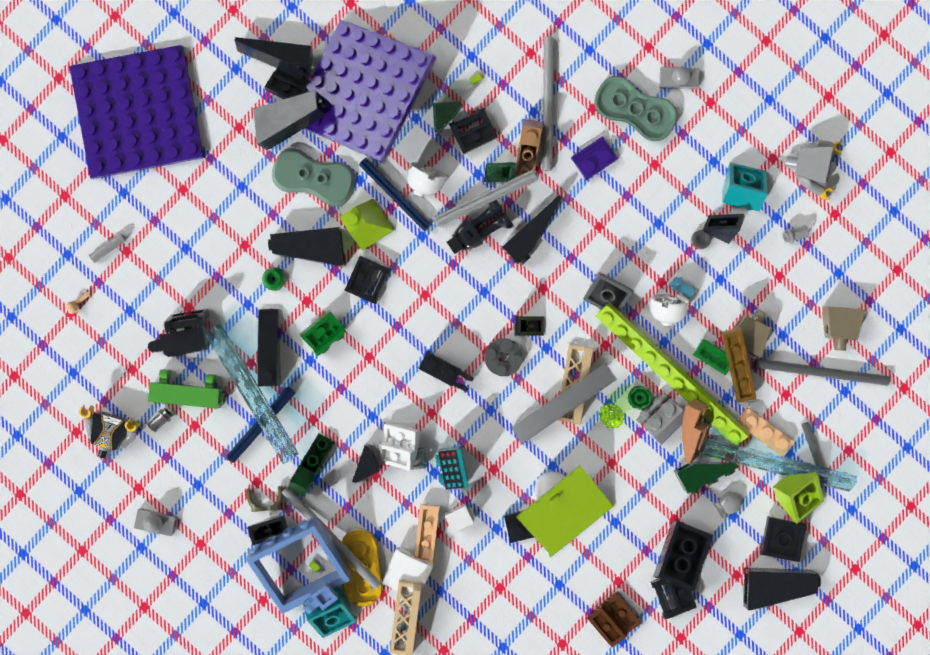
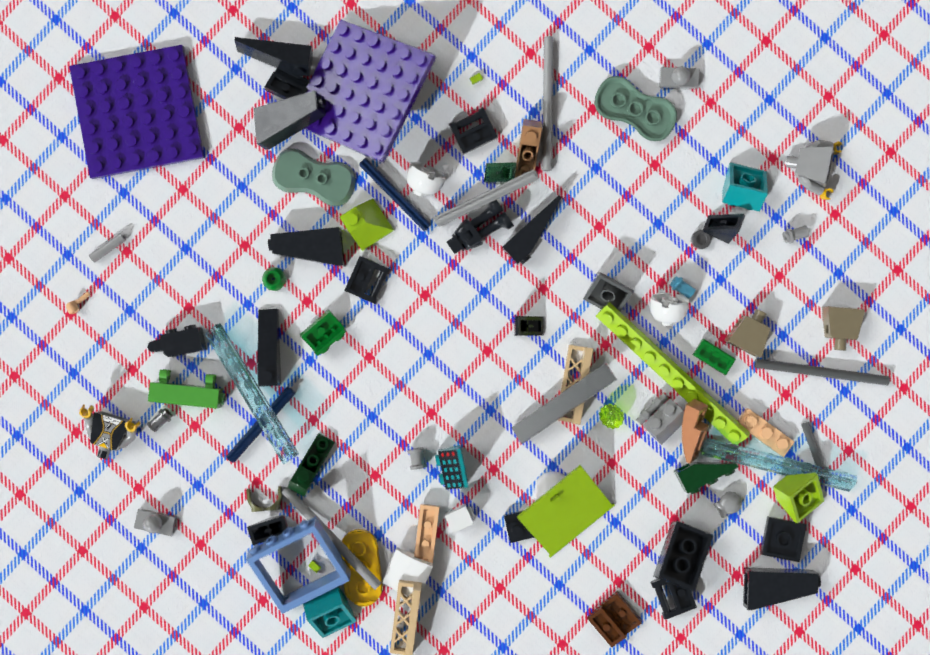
(186, 319): black plate -> none
(321, 597): medium blue plate -> none
(367, 464): black slope -> none
(399, 446): white slope -> none
(443, 371): black hinge -> none
(444, 114): clear green slope -> none
(500, 367): dark grey plate -> none
(594, 158): dark purple plate -> none
(645, 397): green plate -> none
(739, 365): pearl gold plate -> none

